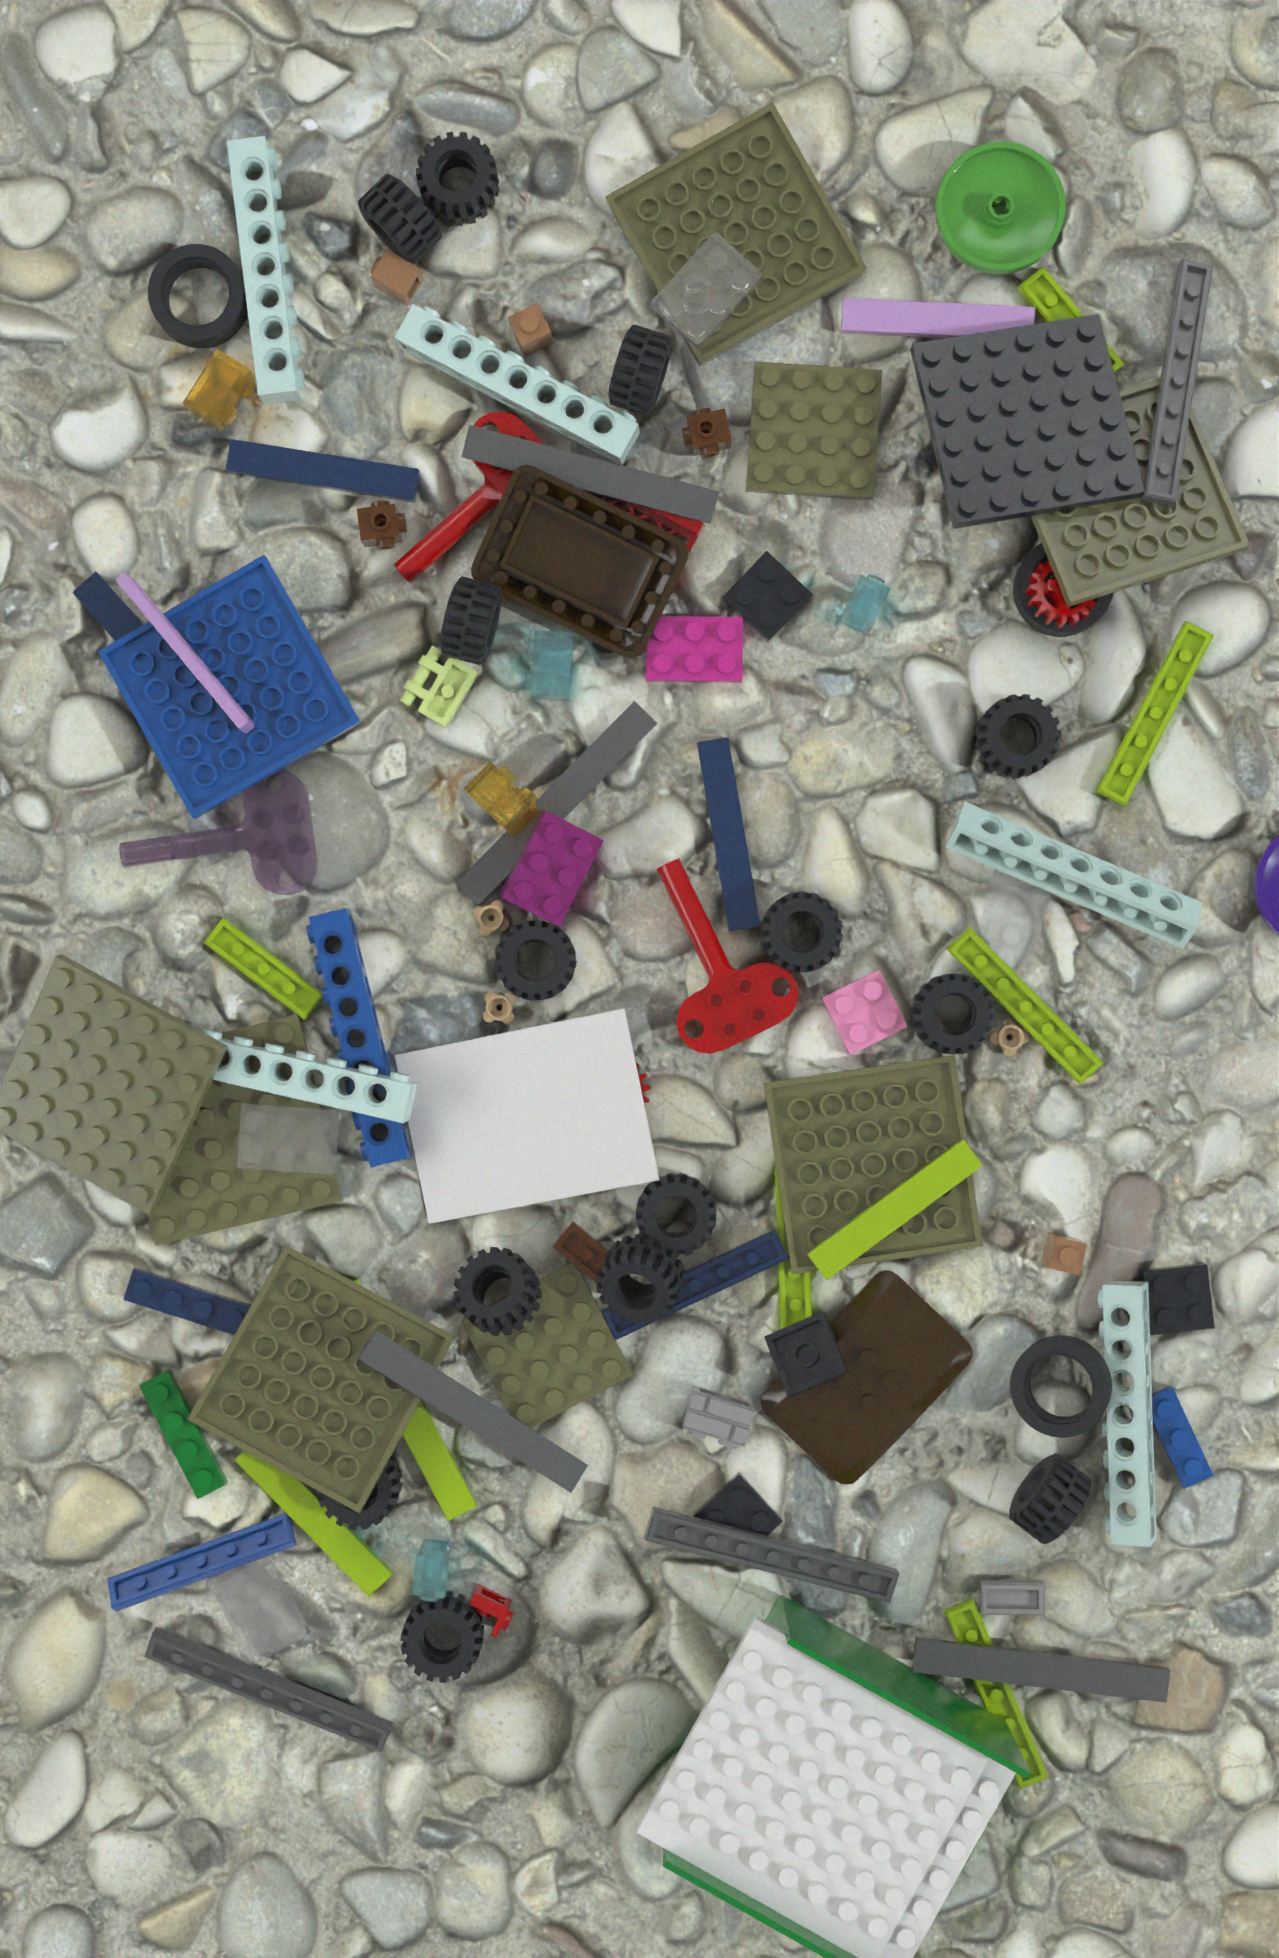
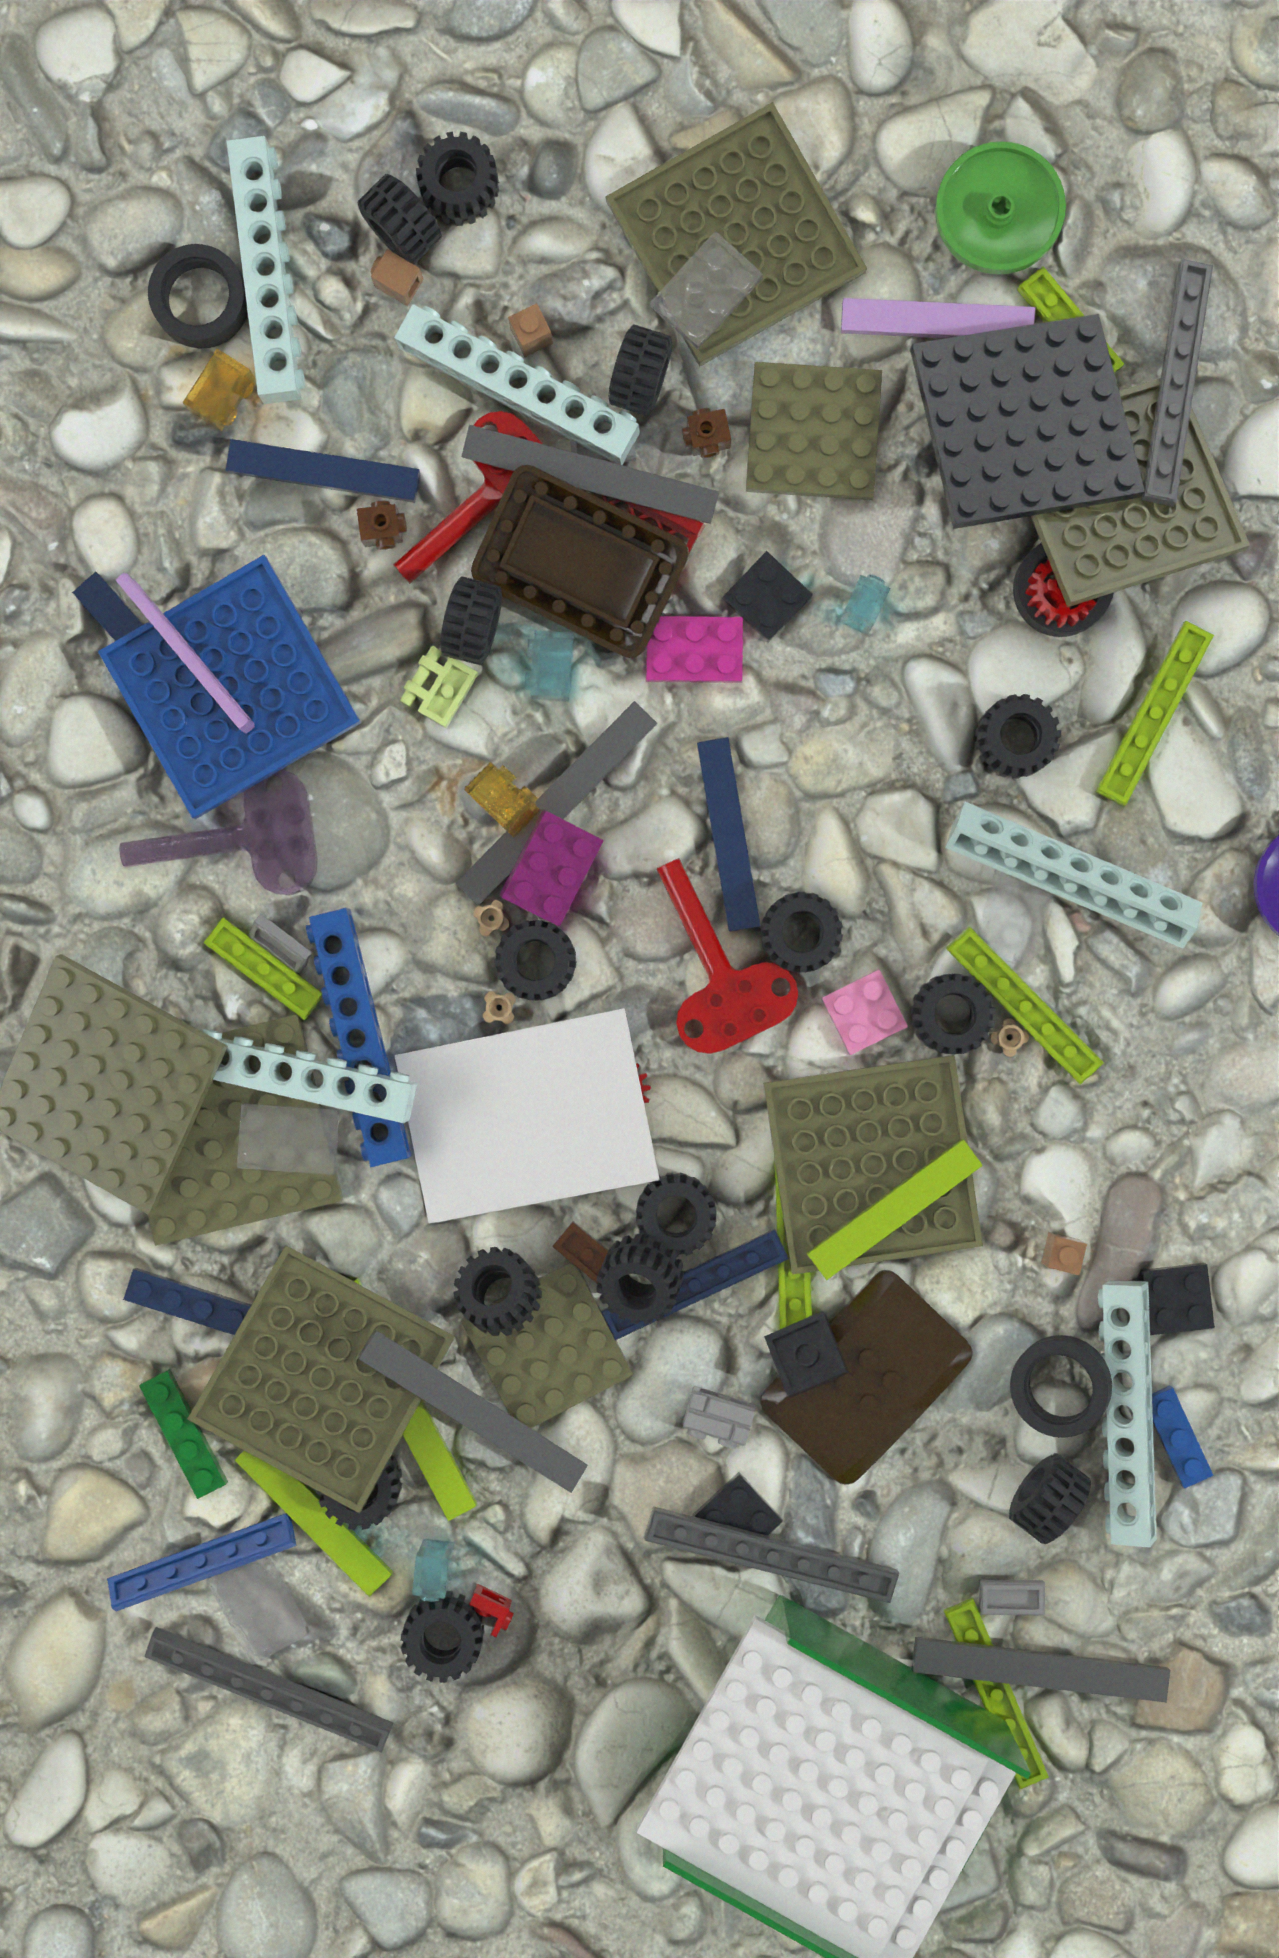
(279, 944): none -> light grey tile

